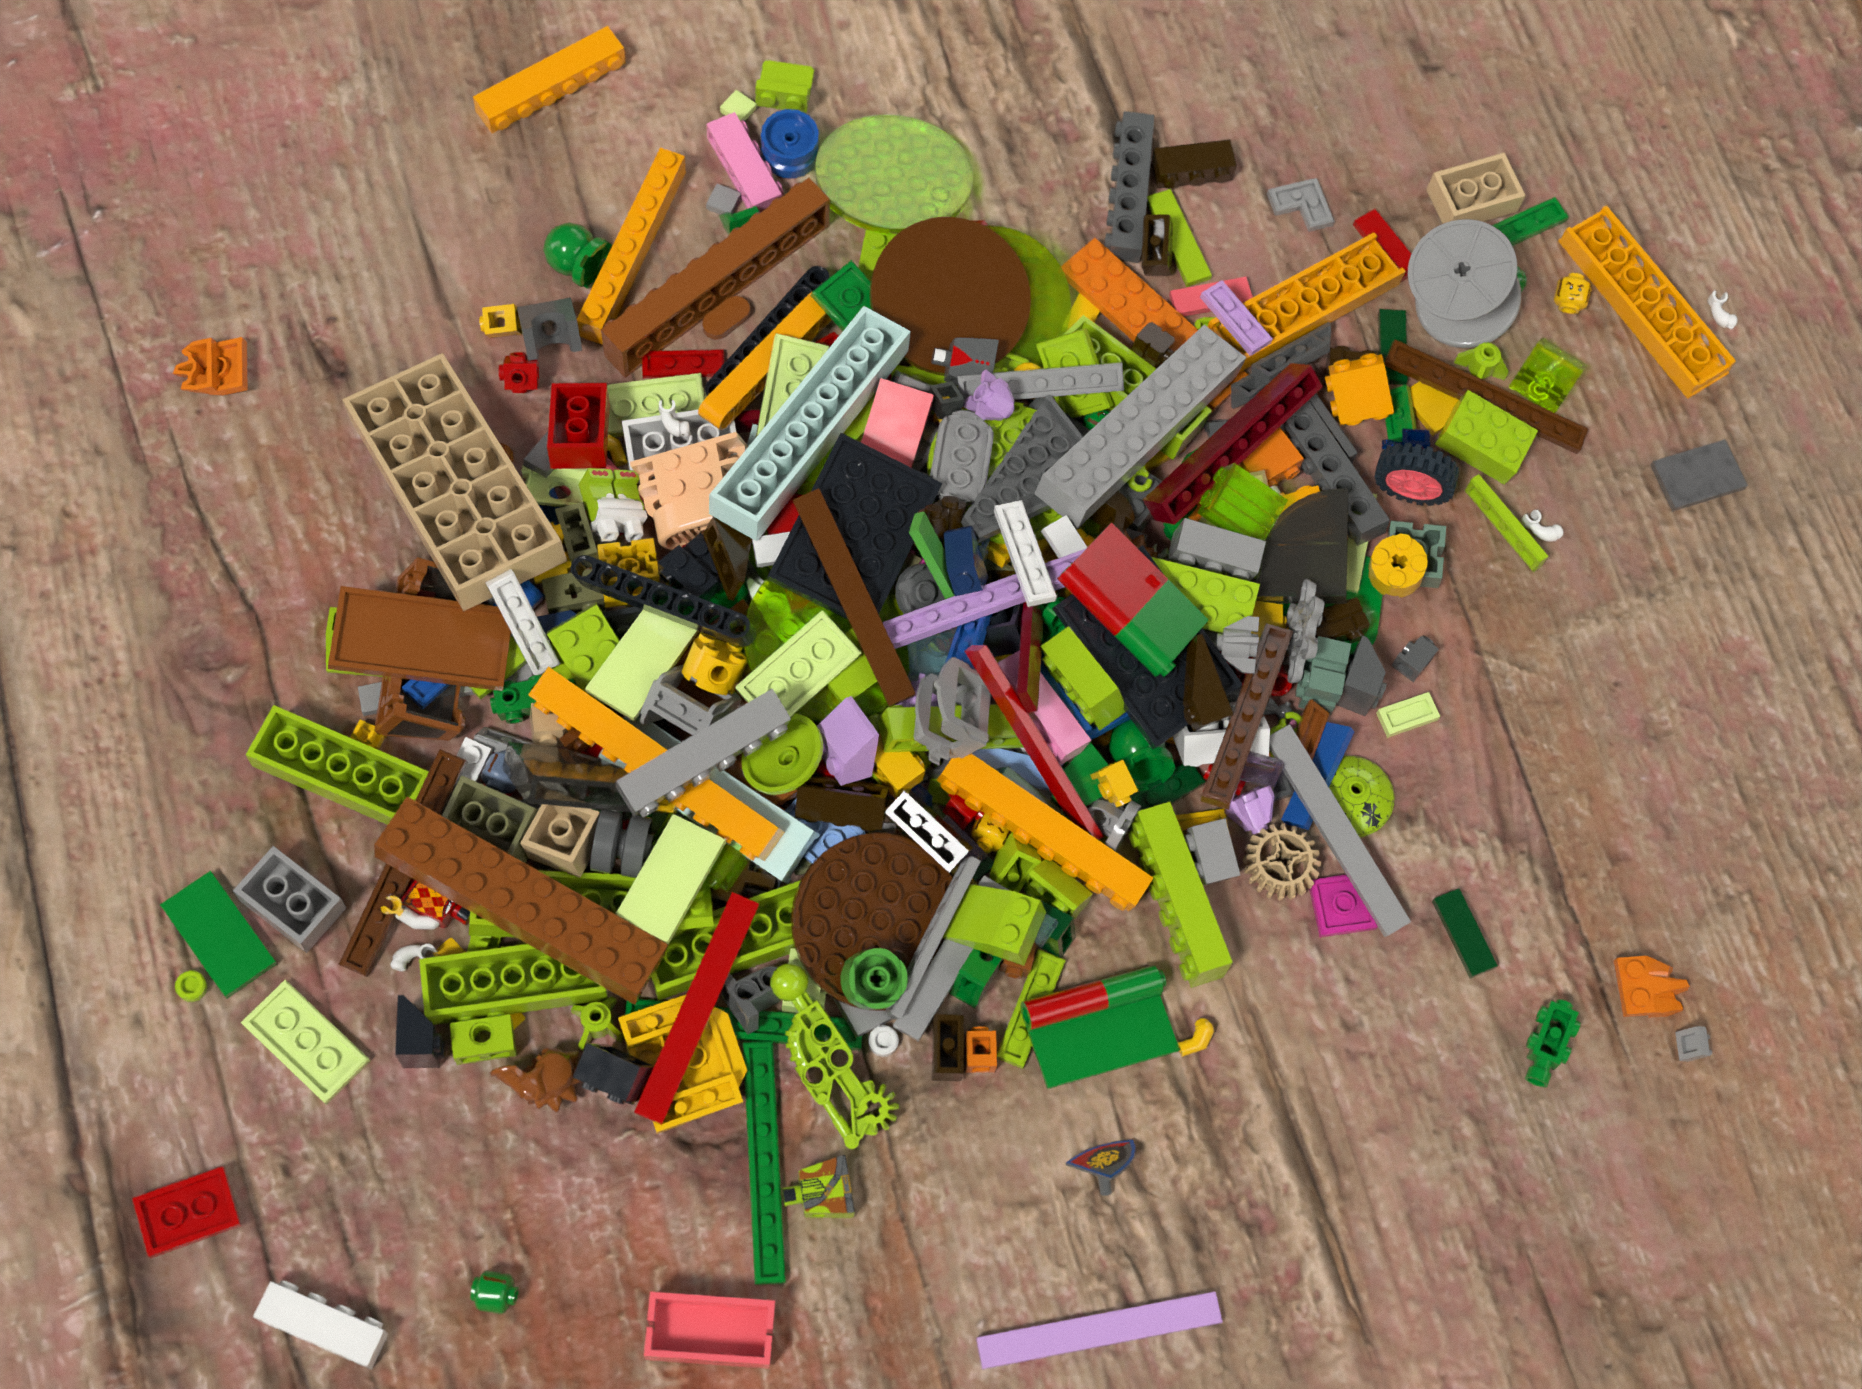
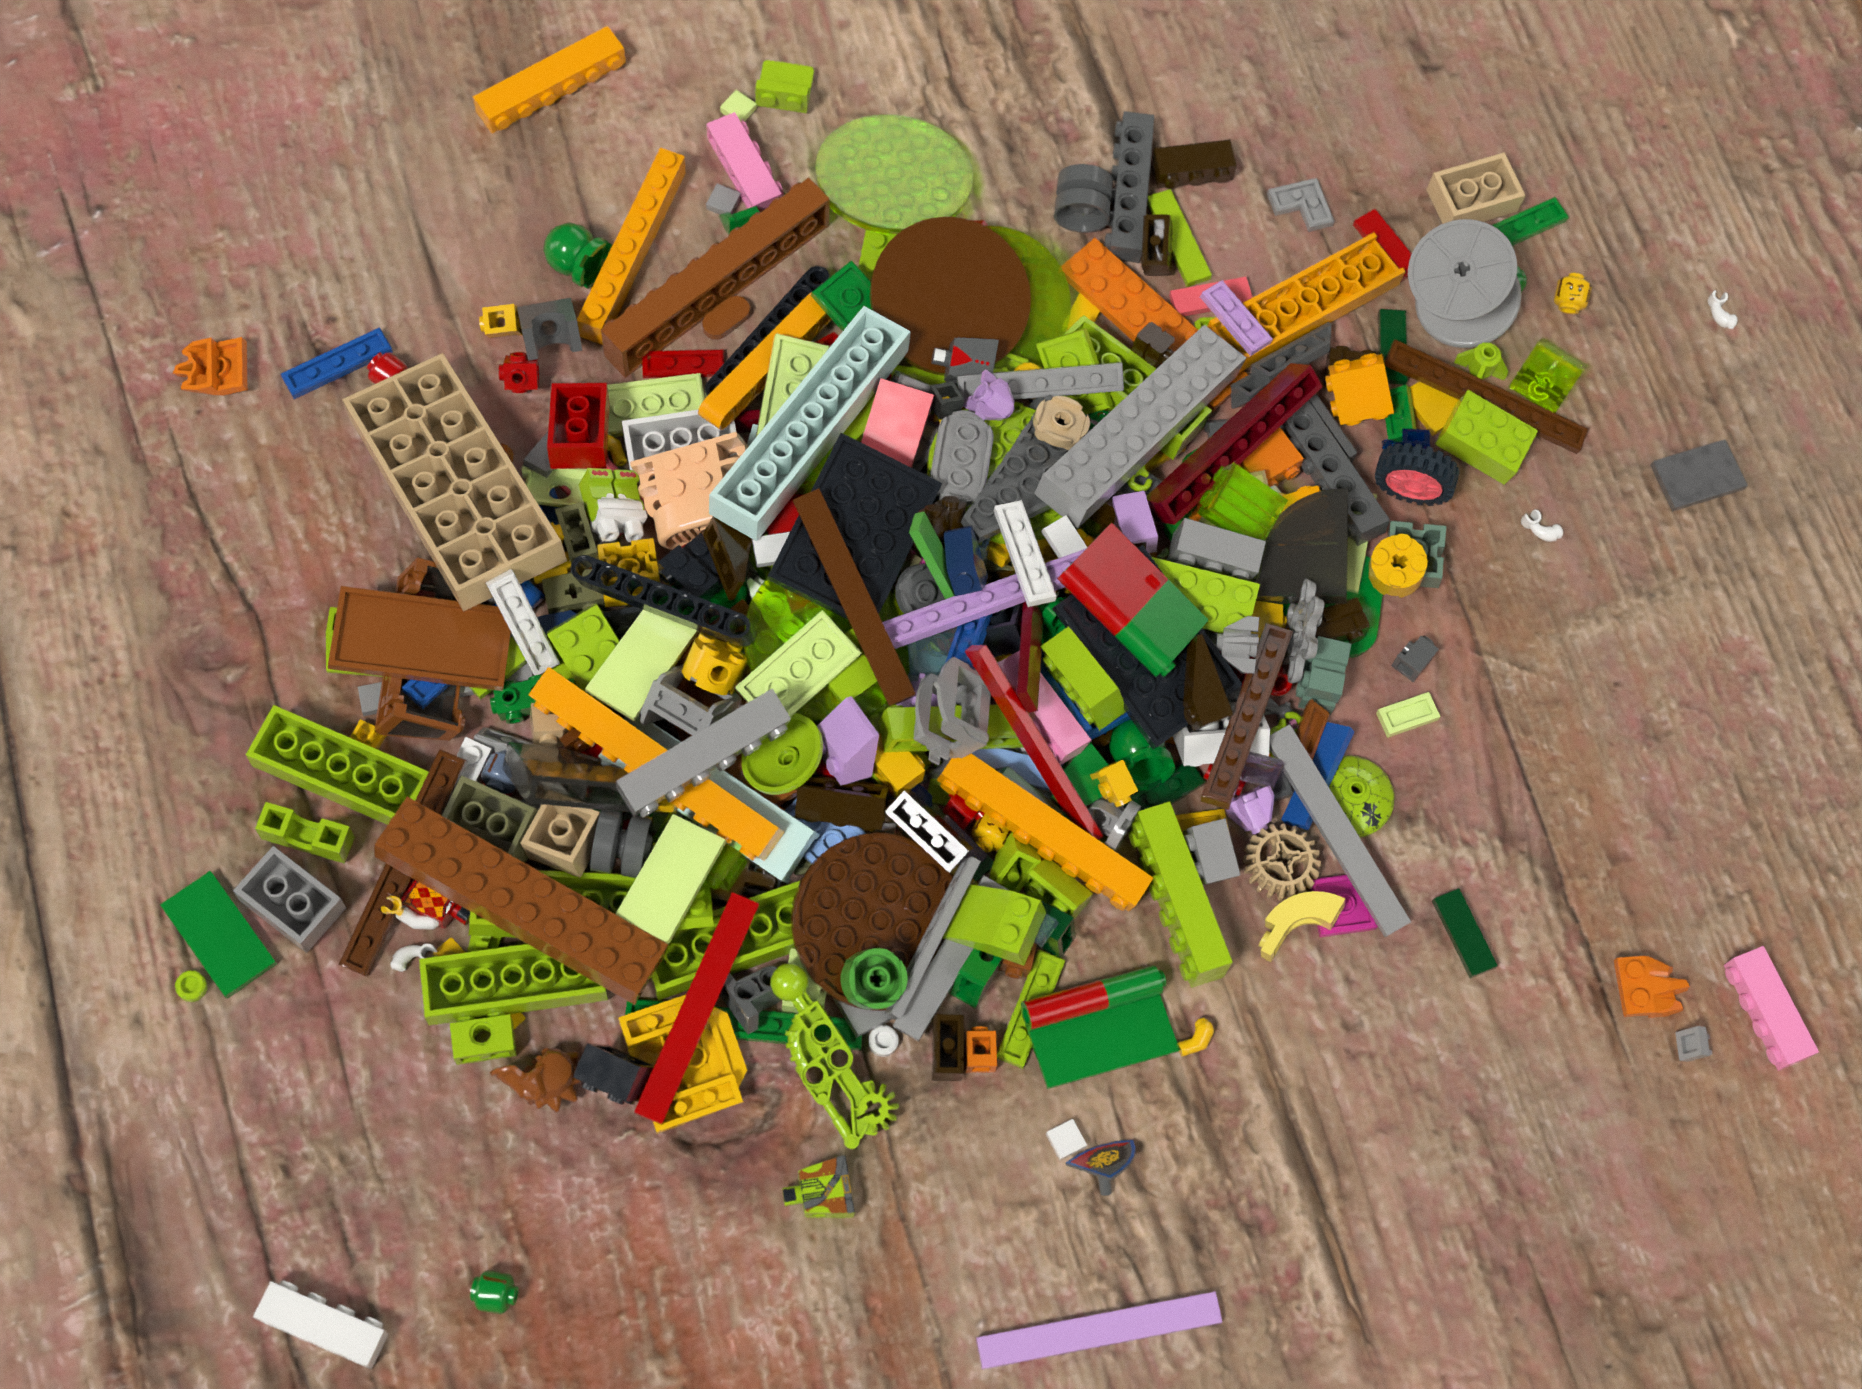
(186, 1212): red plate -> none
(288, 829): none -> lime arch
(305, 1042): yellowish green tile -> none
(335, 363): none -> blue tile
(384, 366): none -> red head
(416, 1038): black slope -> none
(598, 1028): lime brick -> none
(673, 426): white arm -> none
(709, 1330): coral piece -> none
(764, 1164): green tile -> none
(789, 143): blue wheel -> none
(1059, 435): none -> tan plate
(1066, 1139): none -> white tile
(1083, 198): none -> dark grey wheel
(1136, 519): none -> lavender panel
(1298, 910): none -> light yellow arch
(1363, 680): dark grey slope -> none
(1506, 523): lime tile -> none
(1553, 1039): green brick -> none
(1645, 305): light orange tile -> none
(1770, 1008): none -> bright pink brick

